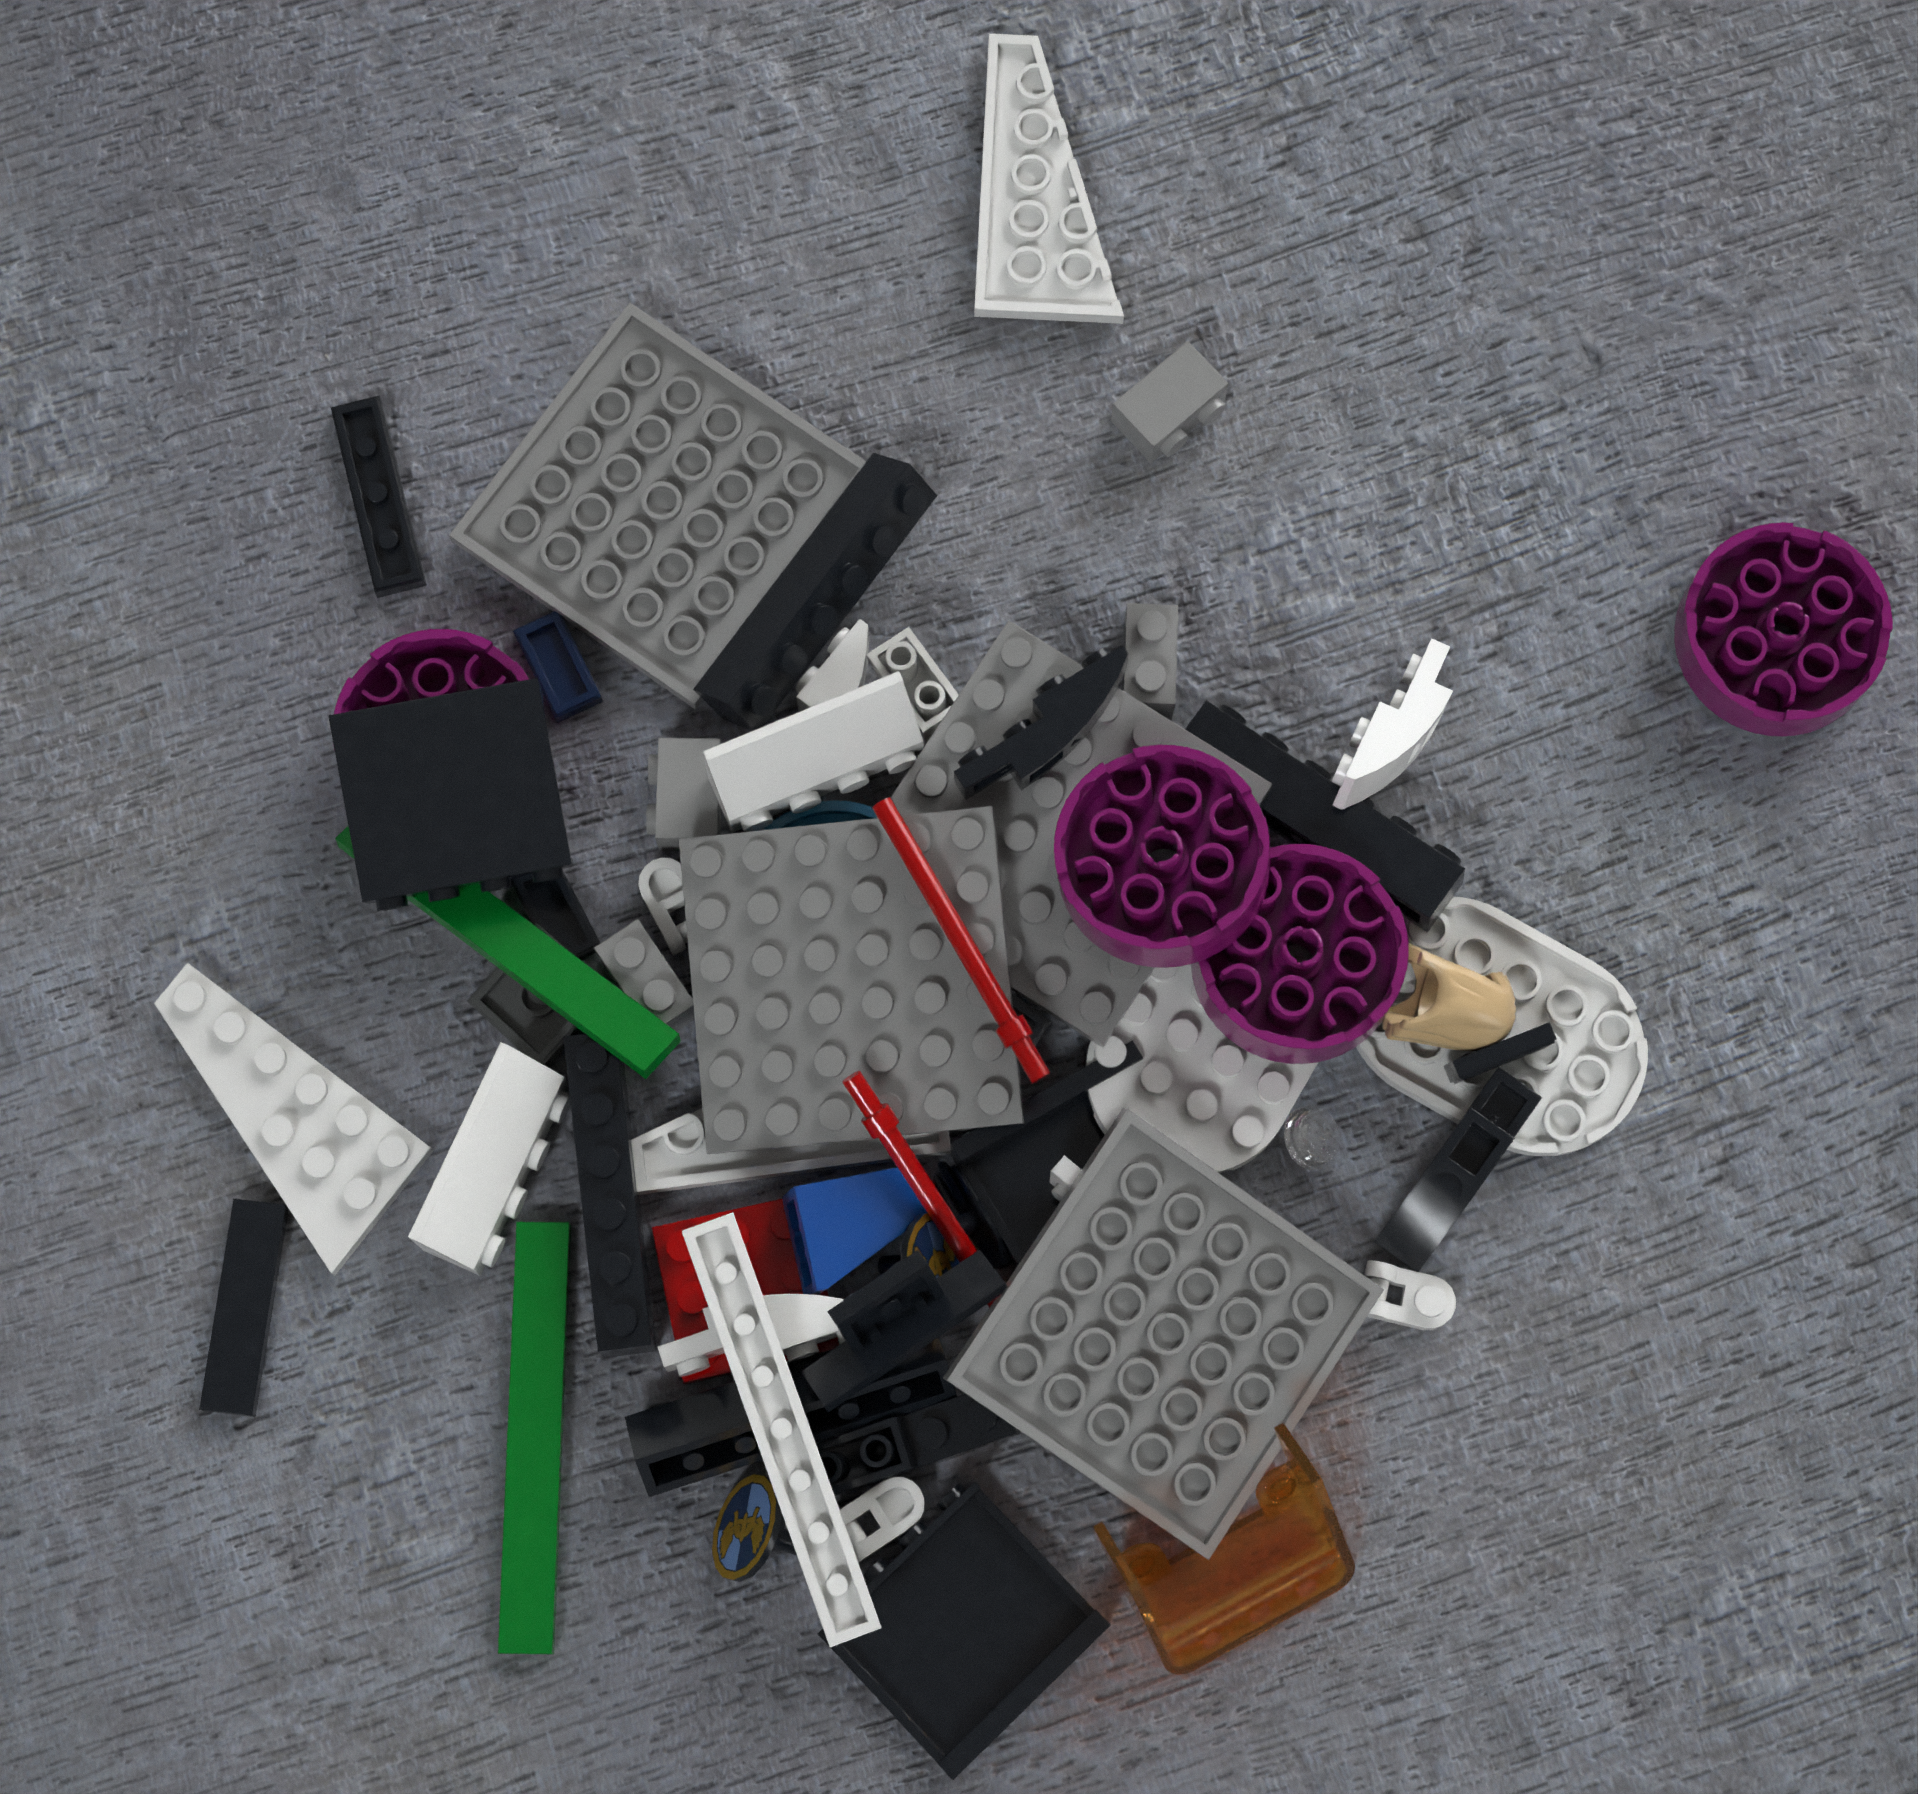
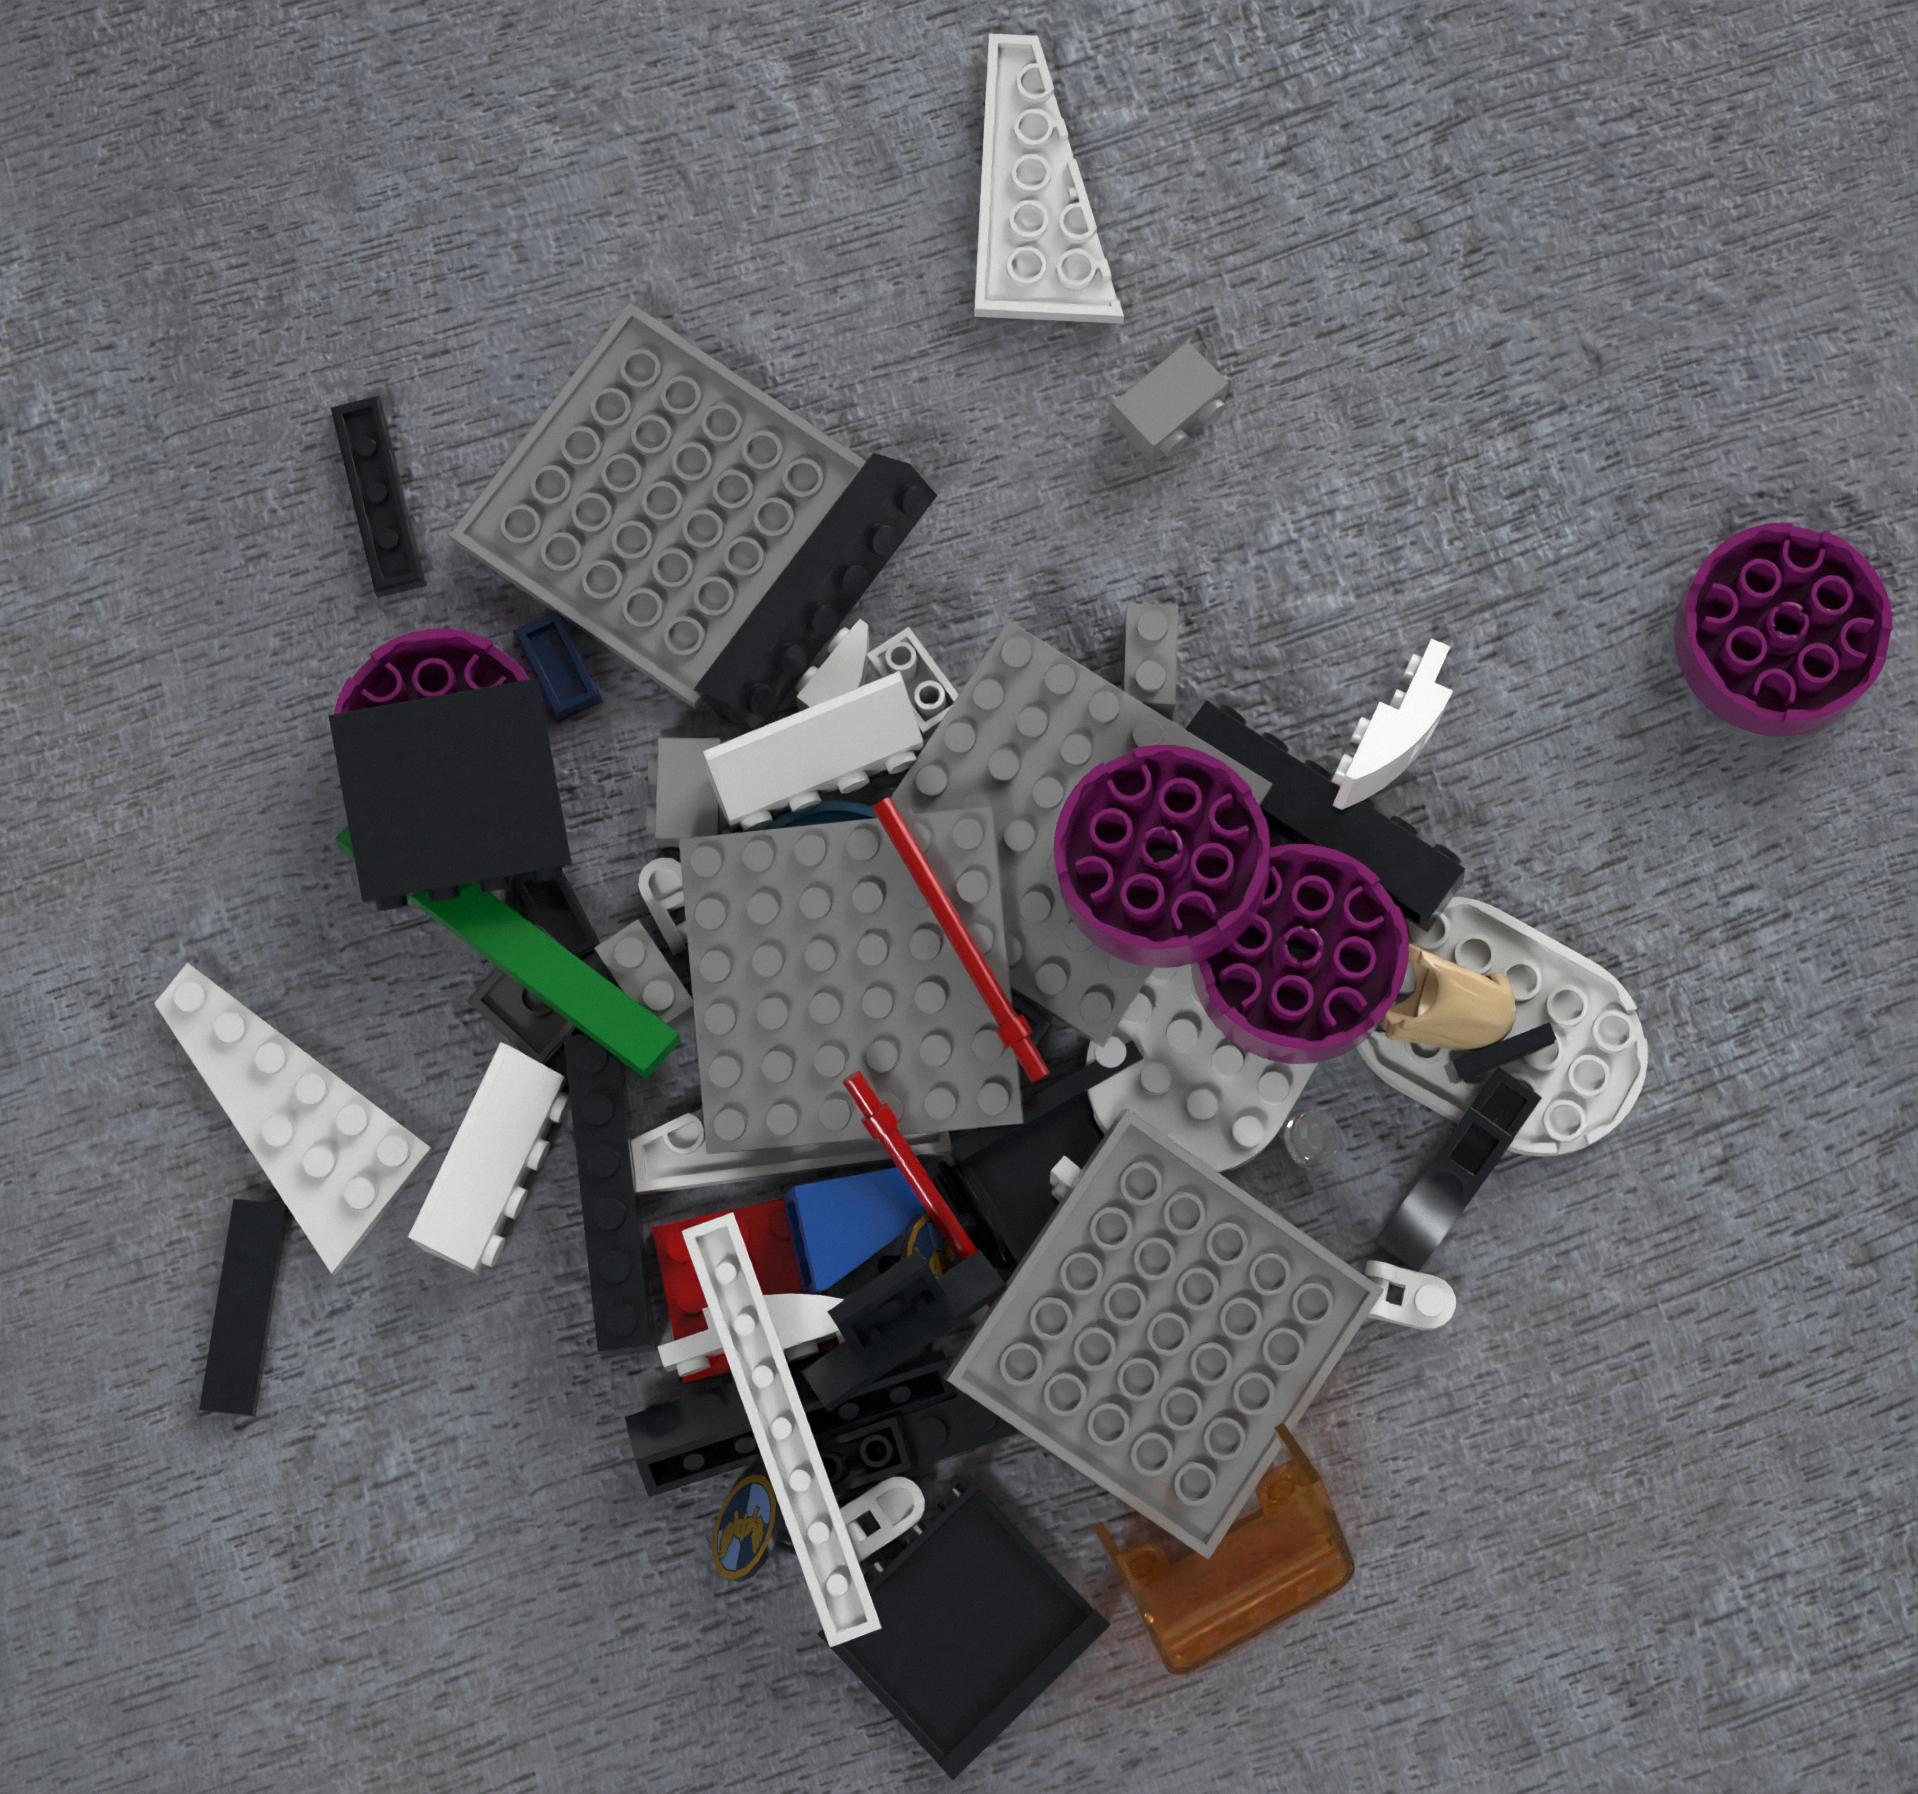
(534, 1439): green tile -> none
(1065, 716): black slope -> none

